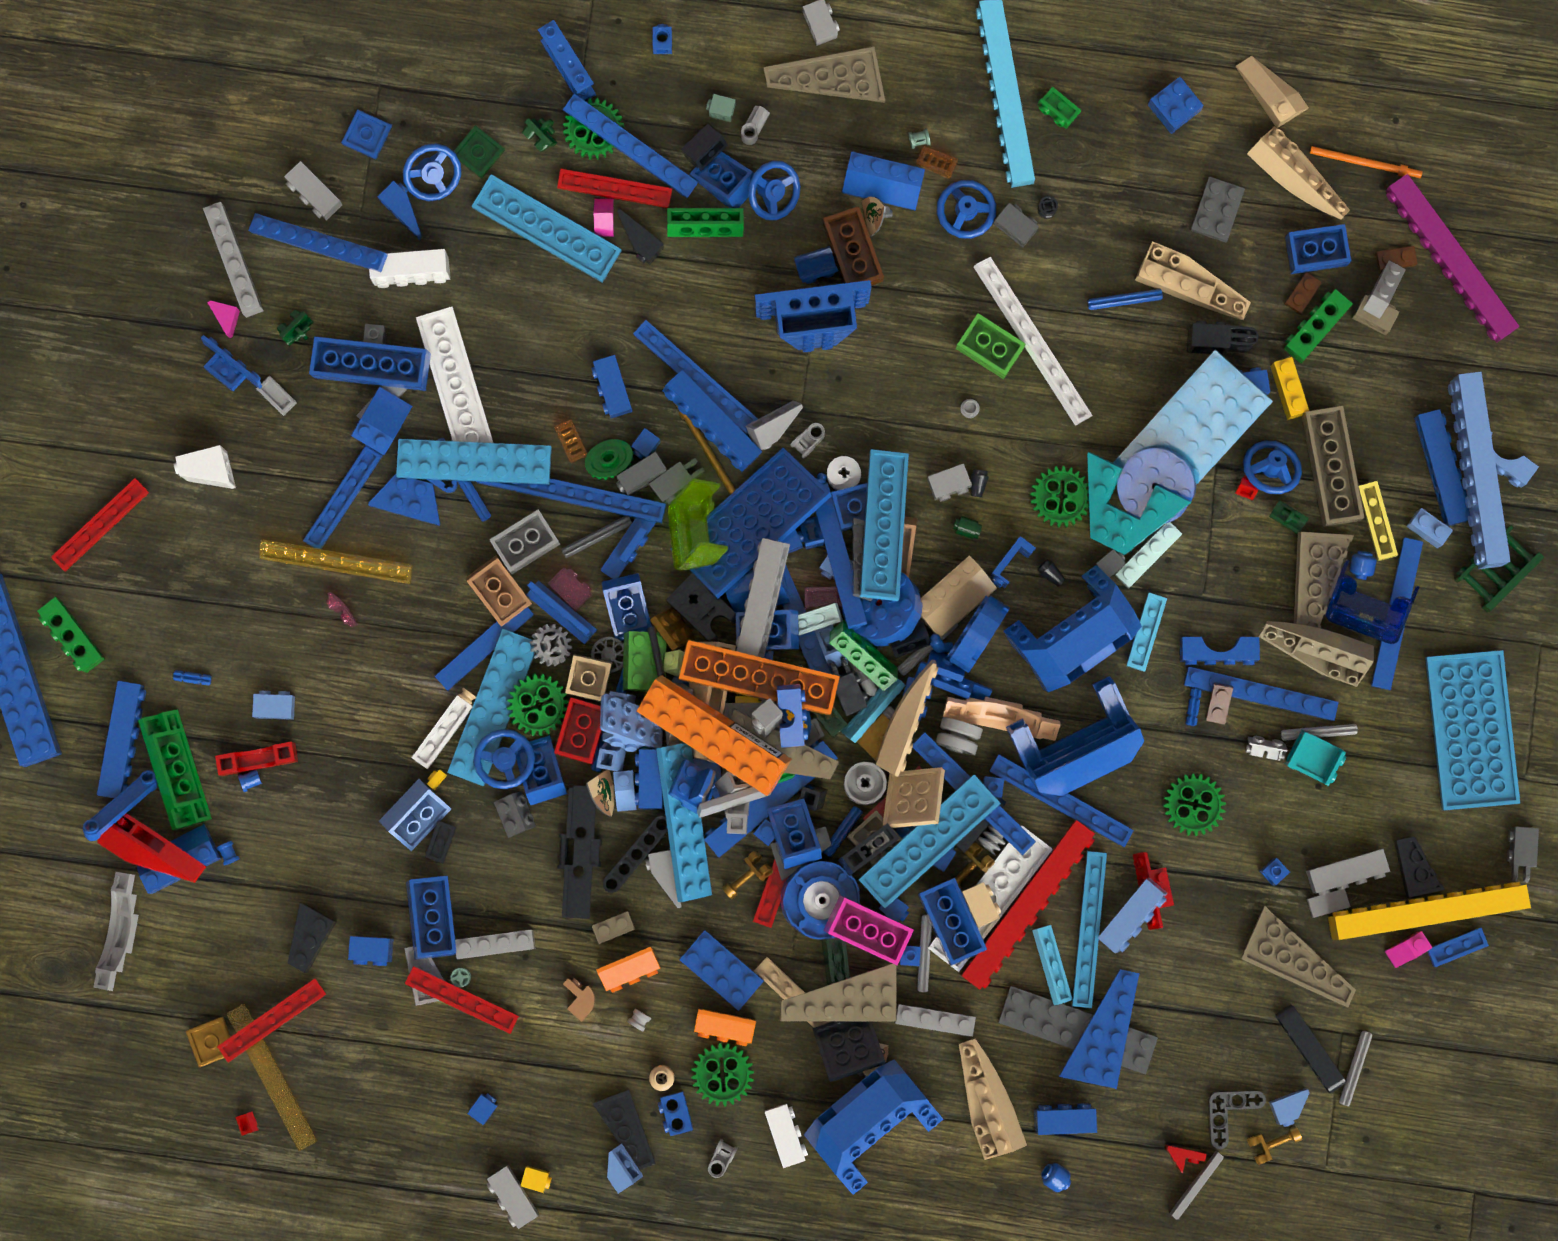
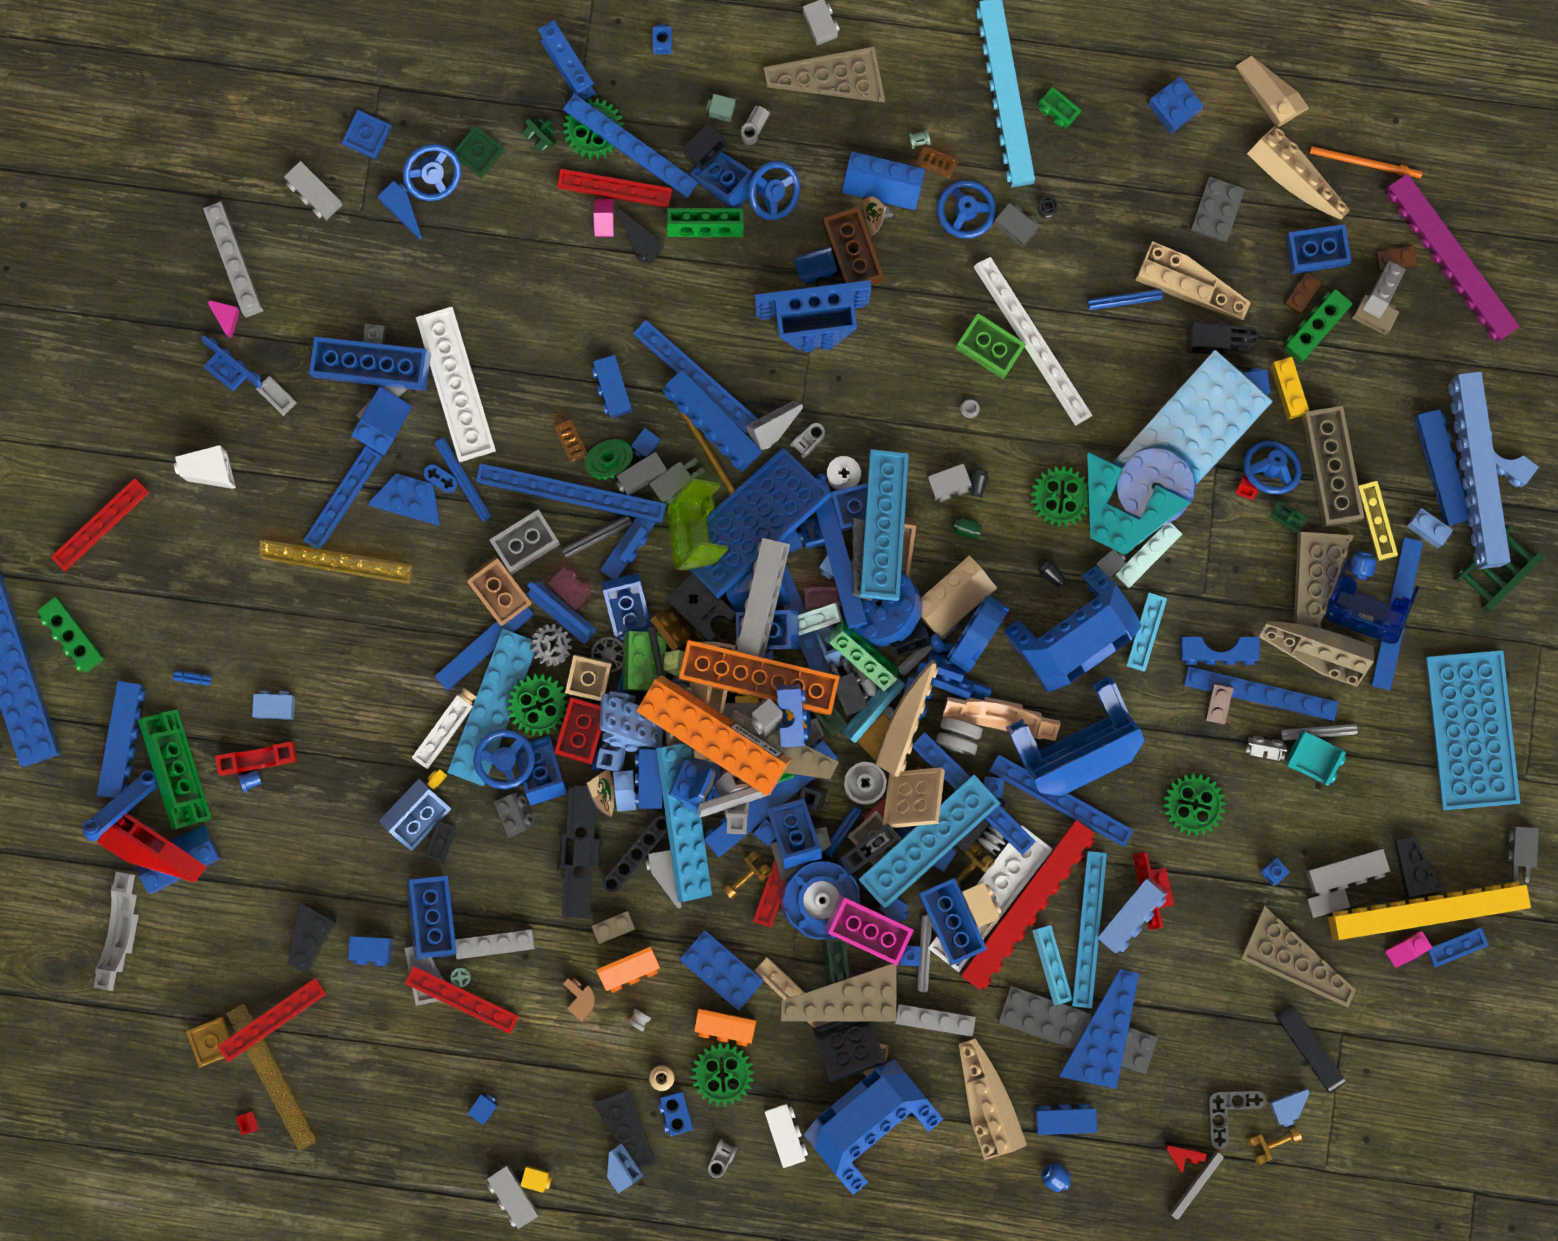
(228, 853): blue bush -> none
(296, 329): dark green hips -> none
(318, 242): blue plate -> none
(338, 606): clear pink slope -> none
(413, 268): white brick -> none
(474, 461): dark azure plate -> none
(546, 228): dark azure plate -> none
(1020, 545): blue window -> none
(1193, 707): blue axle -> none
(1355, 1068): light grey axle -> none

